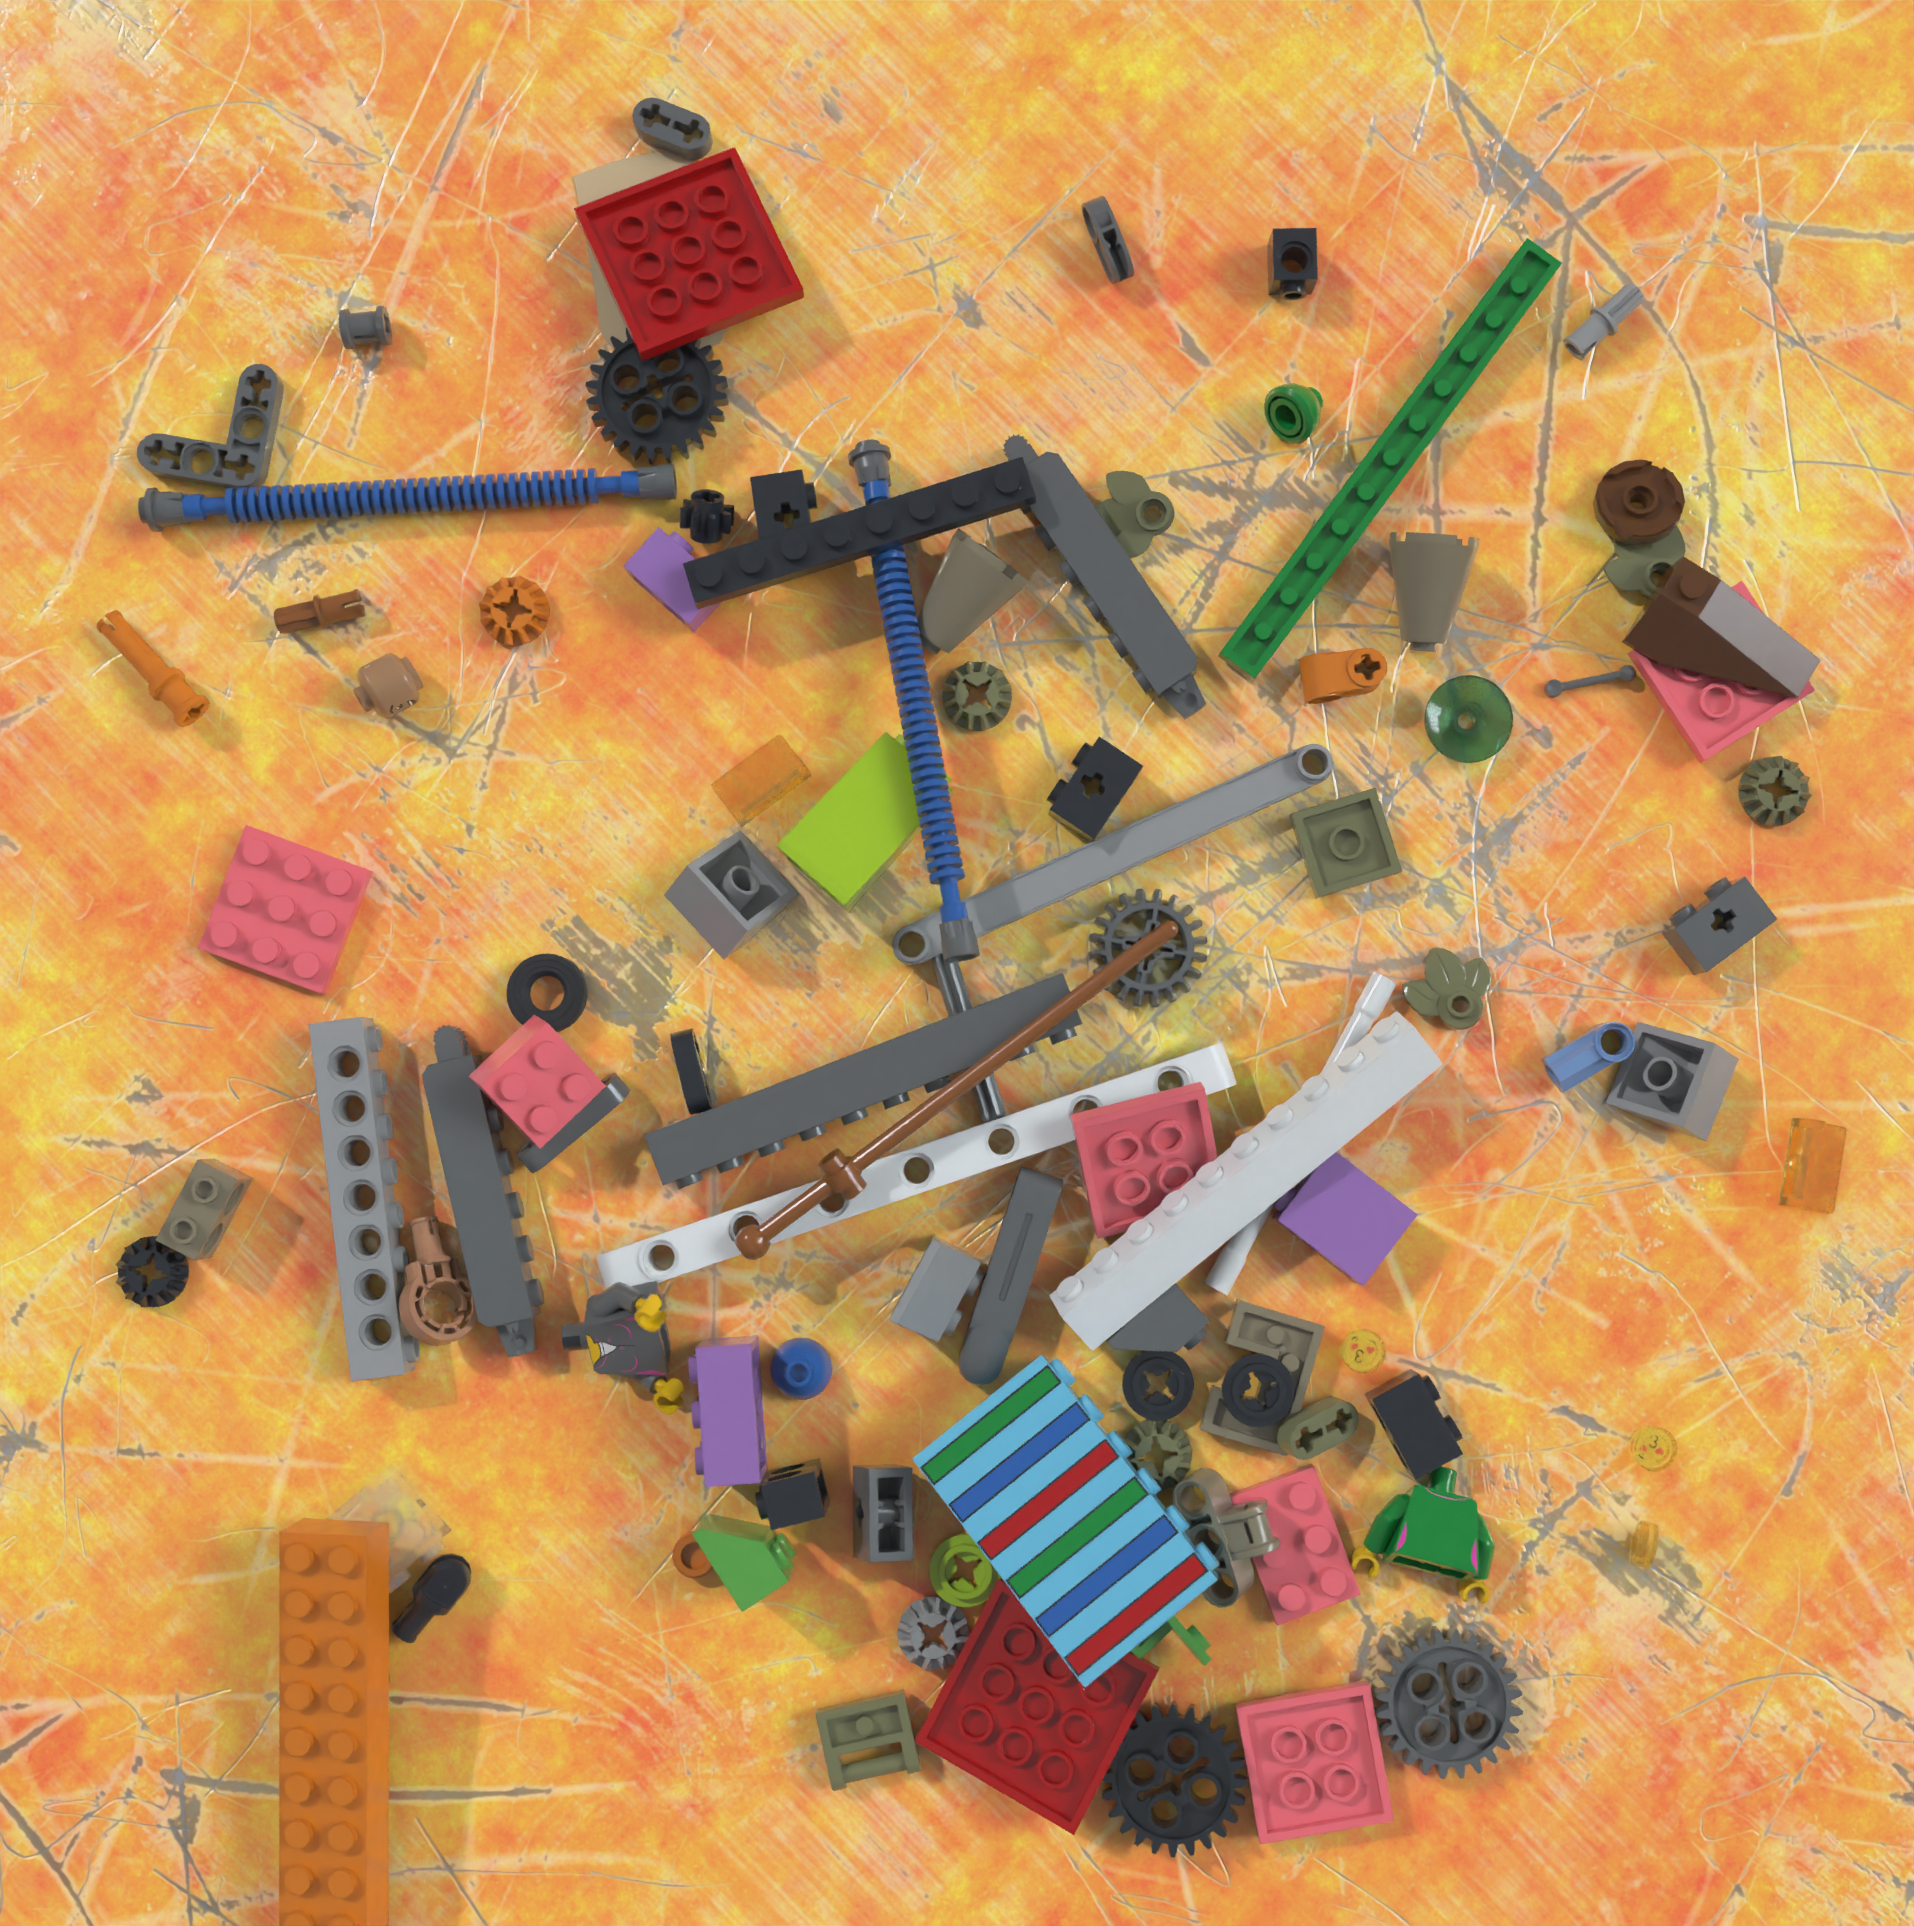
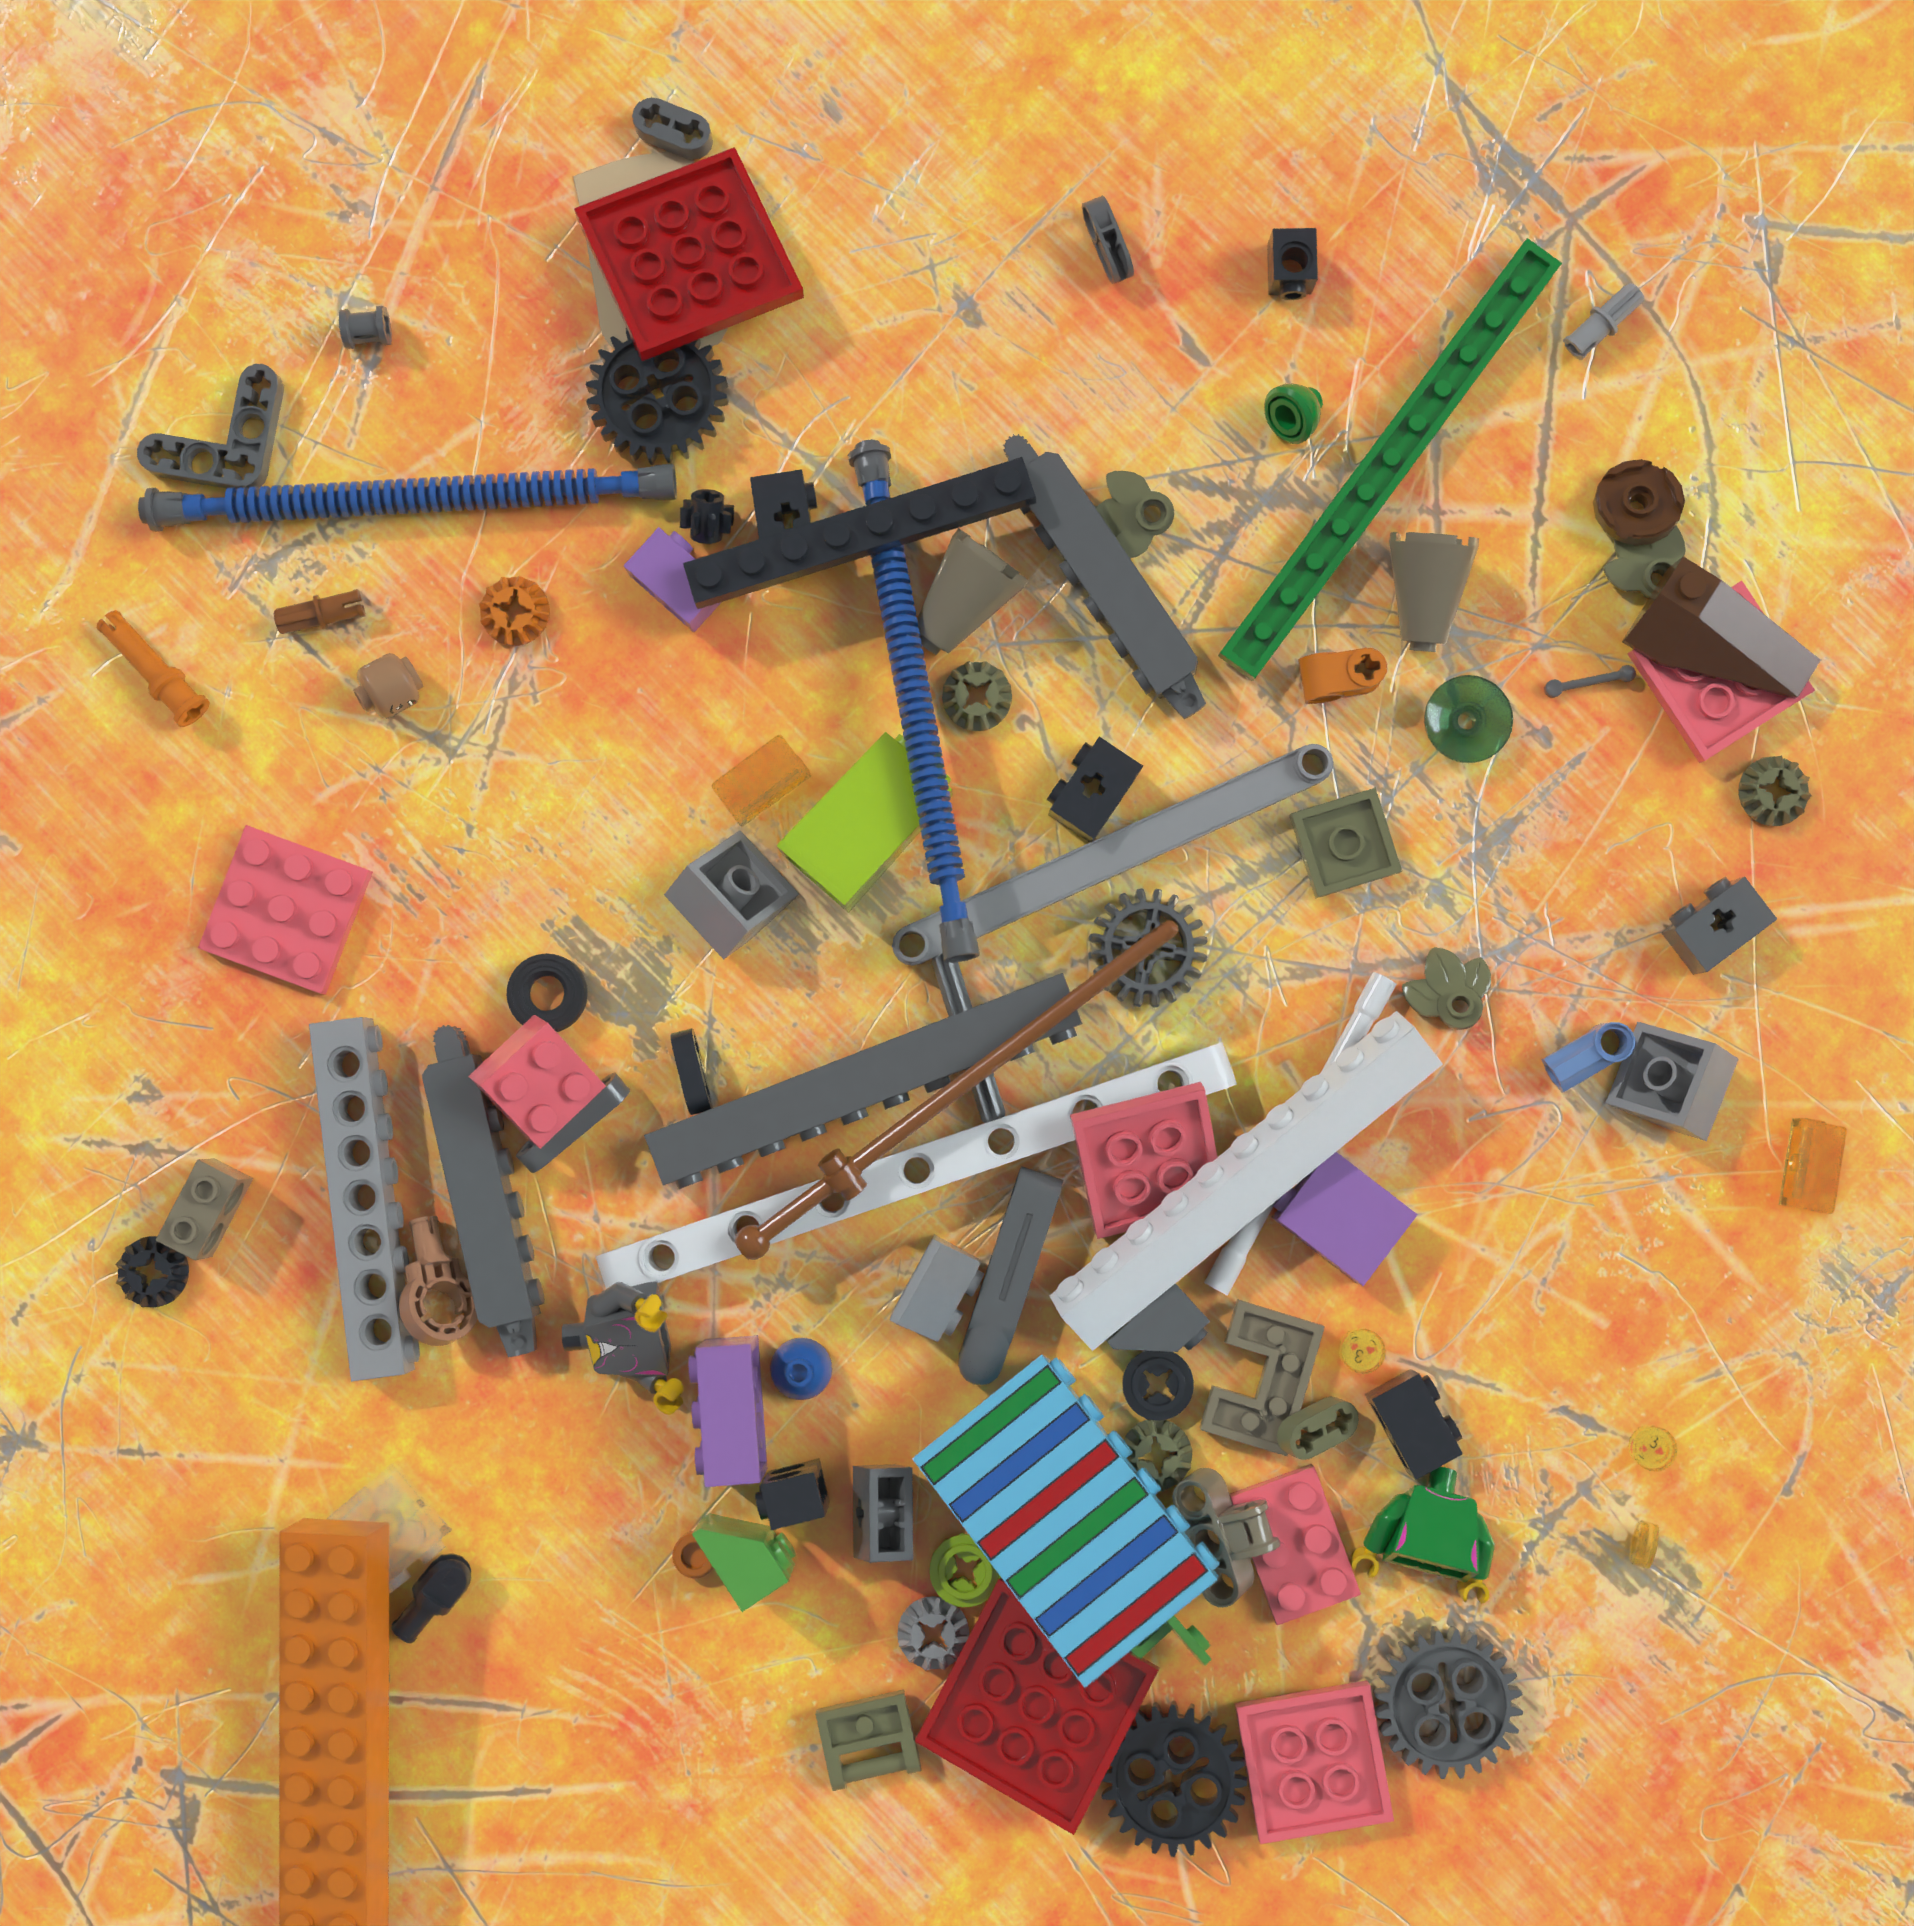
(1277, 1398): black gear -> none

